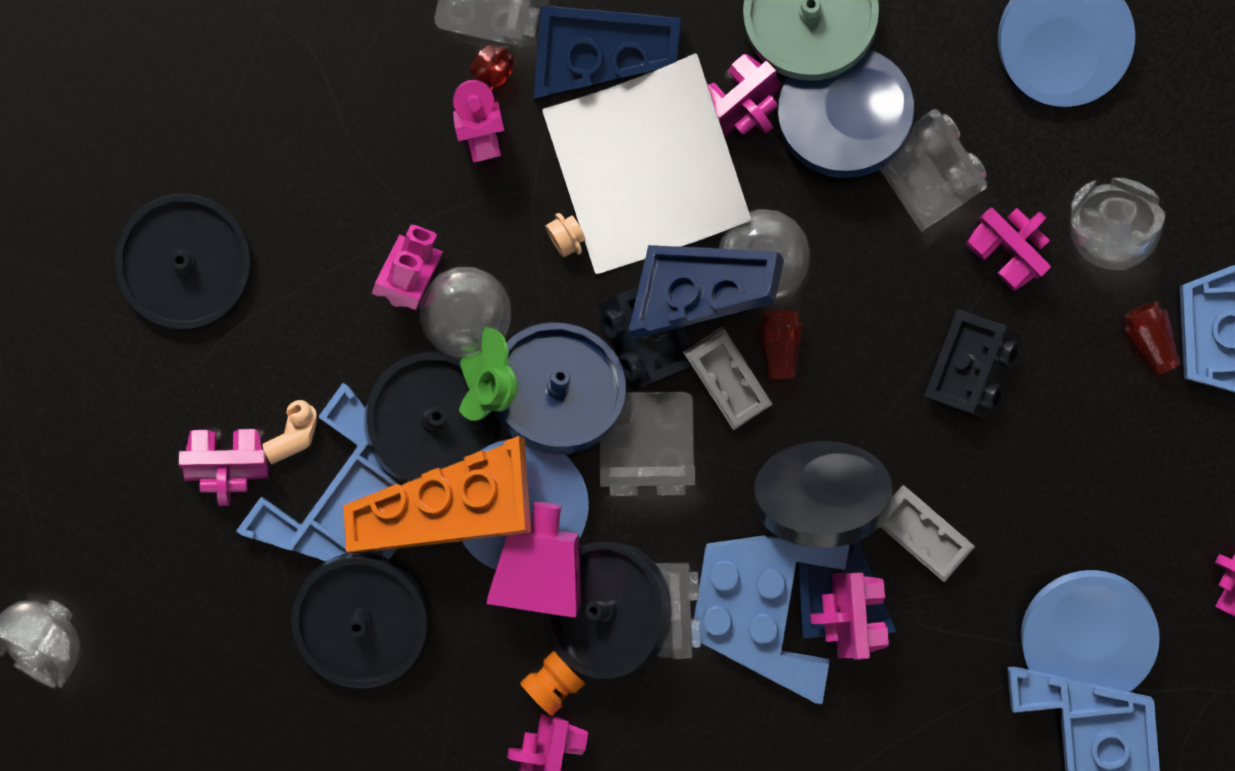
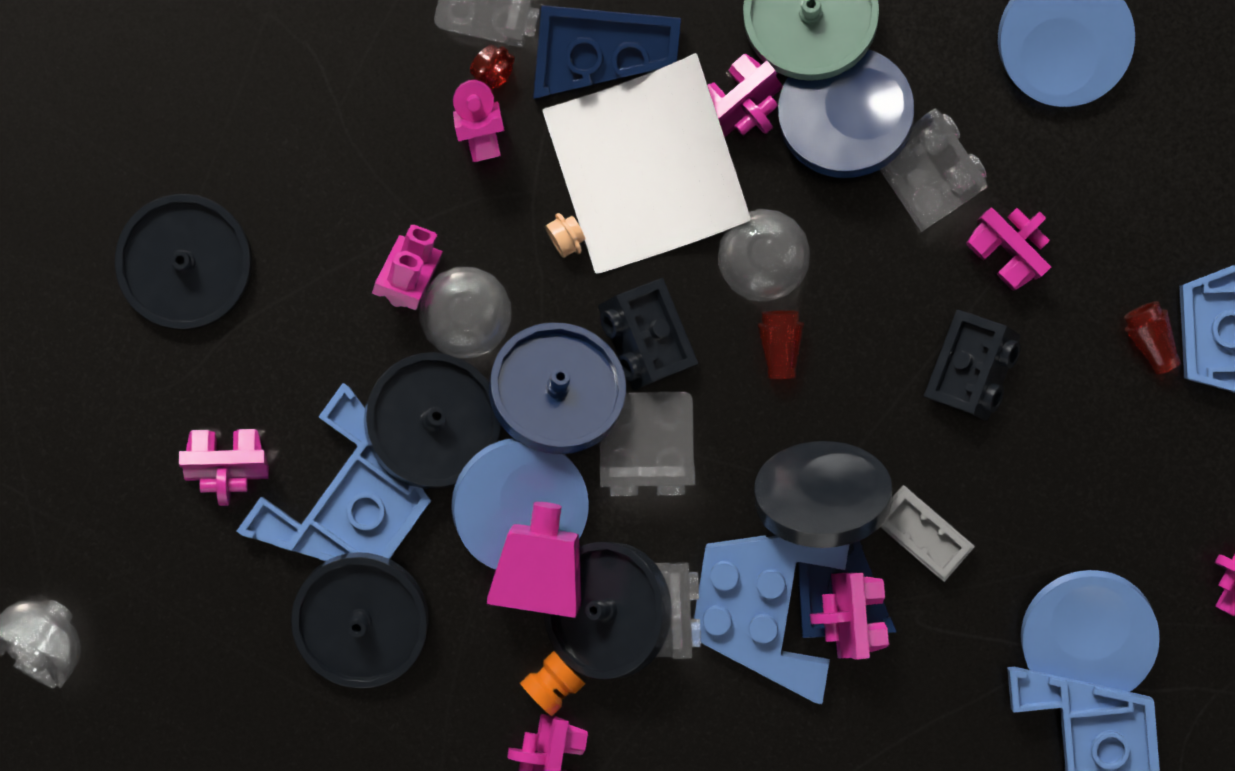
(297, 433): light nougat arm -> none
(452, 504): orange wing -> none
(488, 378): bright green plate -> none
(701, 284): dark blue wing -> none
(727, 378): light grey plate -> none
(1116, 223): clear cylinder -> none

